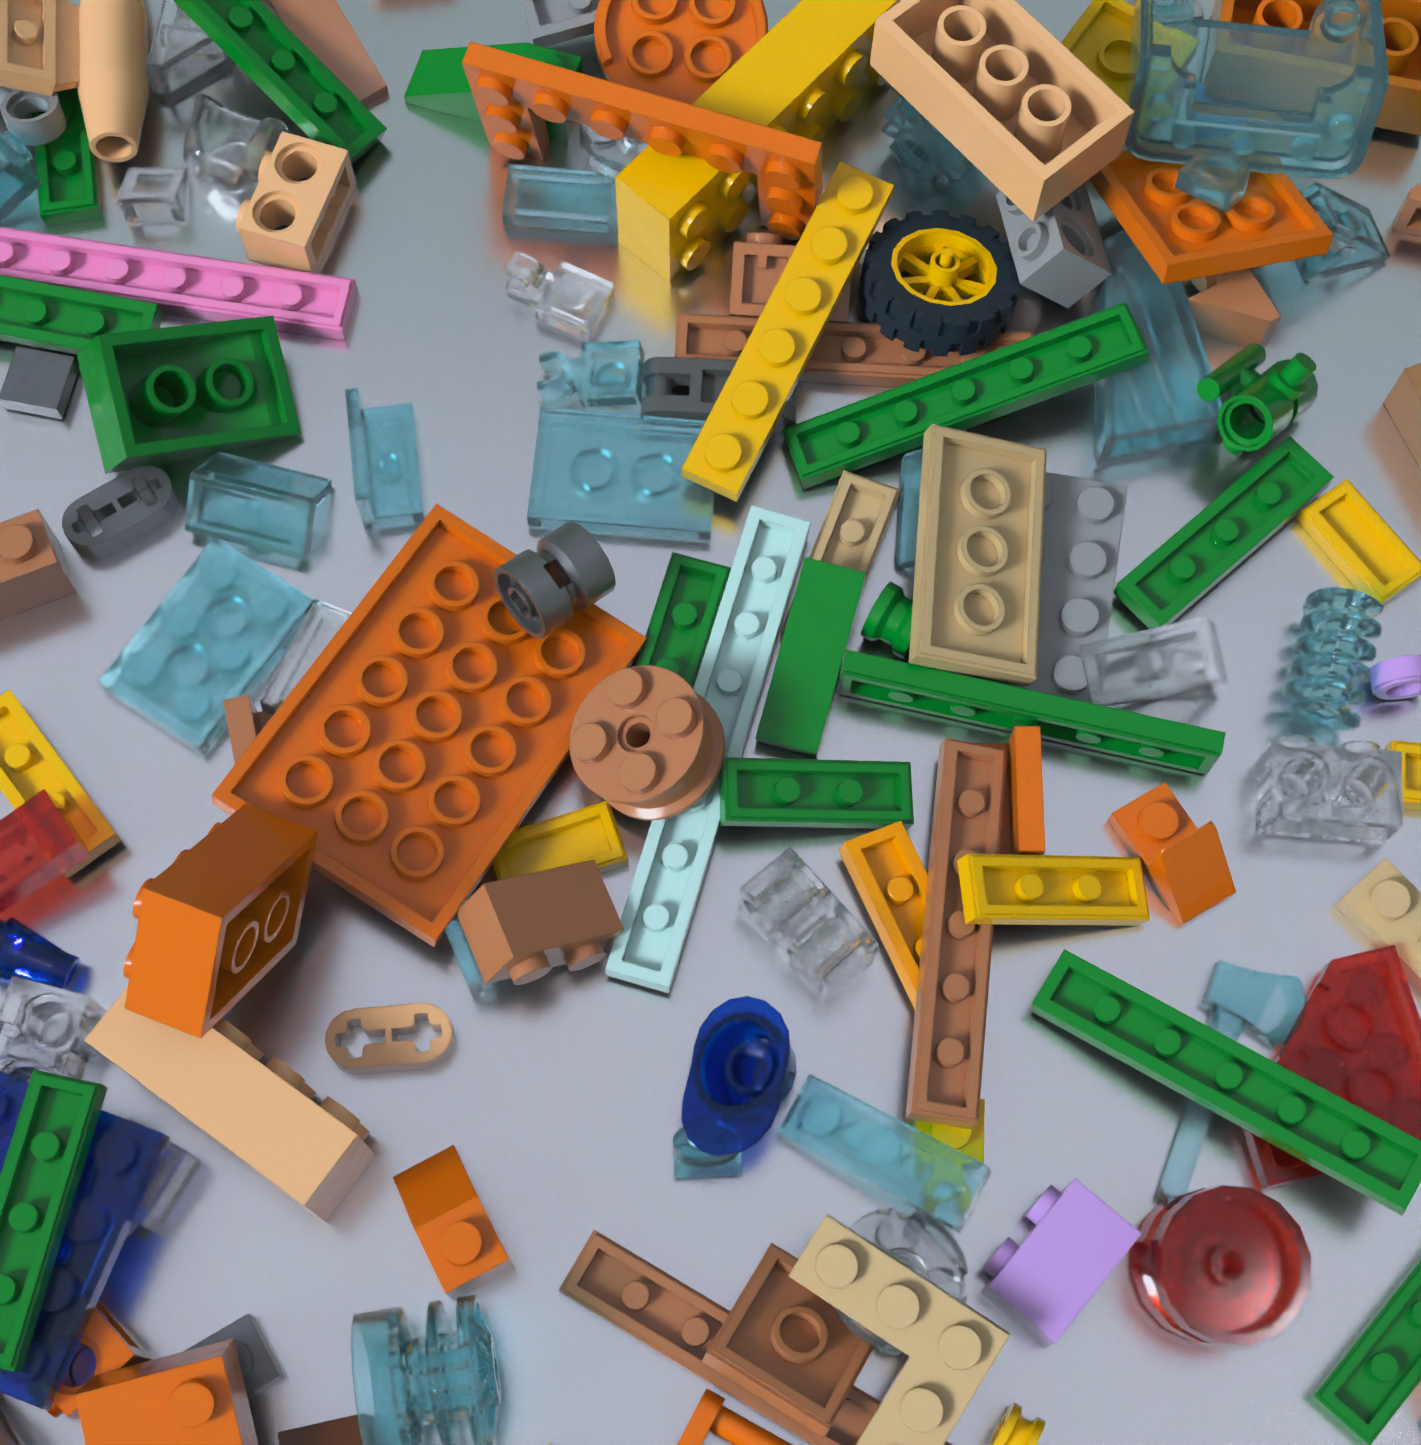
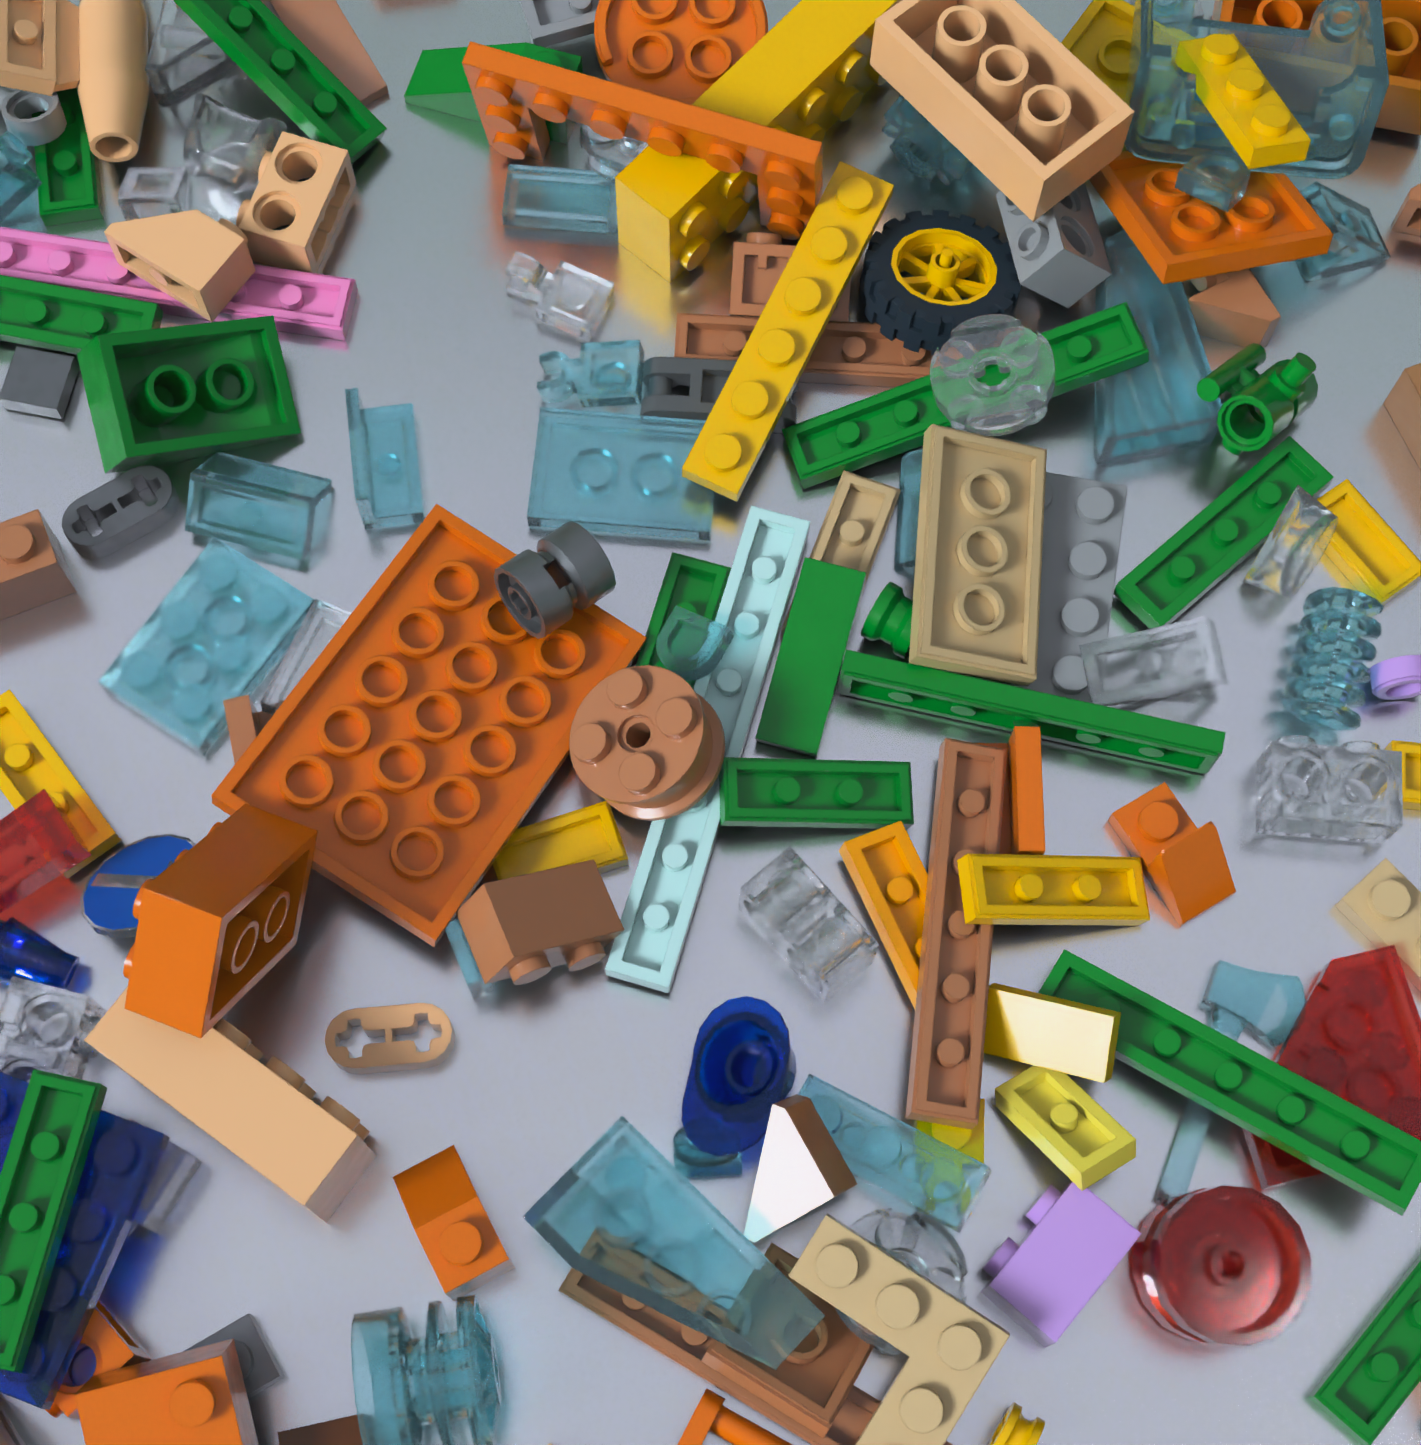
(115, 883): none -> blue piece
(185, 257): none -> light nougat slope
(660, 1241): none -> clear light blue wedge
(692, 644): none -> clear light blue tile
(796, 1168): none -> slope
(999, 408): none -> clear plate
(1051, 1032): none -> tile
(1066, 1124): none -> light yellow plate
(1243, 101): none -> yellow plate
(1293, 545): none -> clear piece

